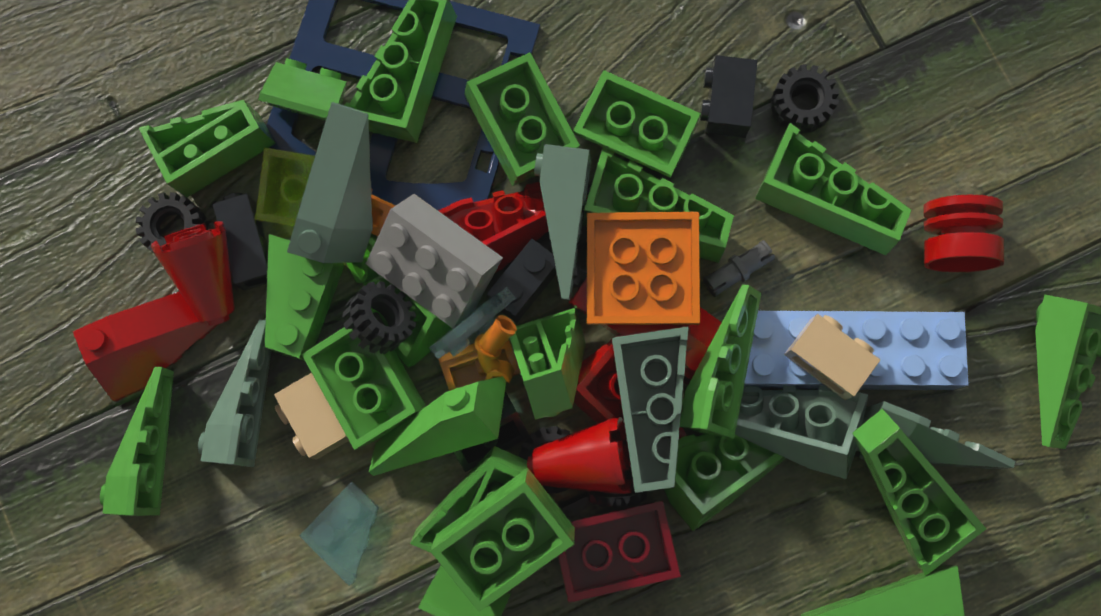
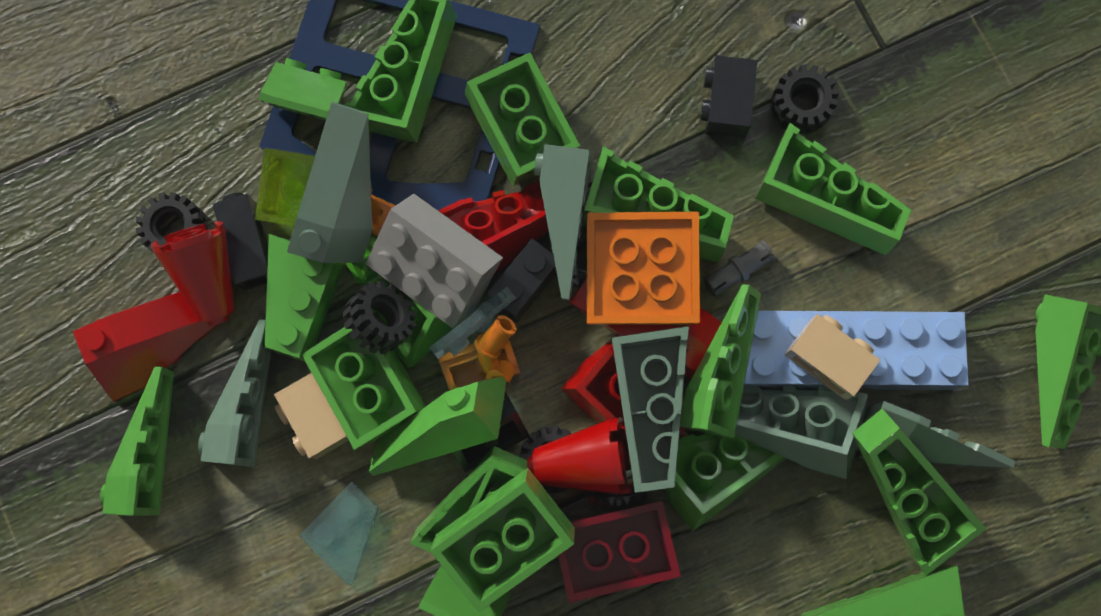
(207, 145): bright green wedge -> none
(550, 361): bright green wedge -> none
(637, 123): bright green slope -> none
(963, 233): red wheel -> none

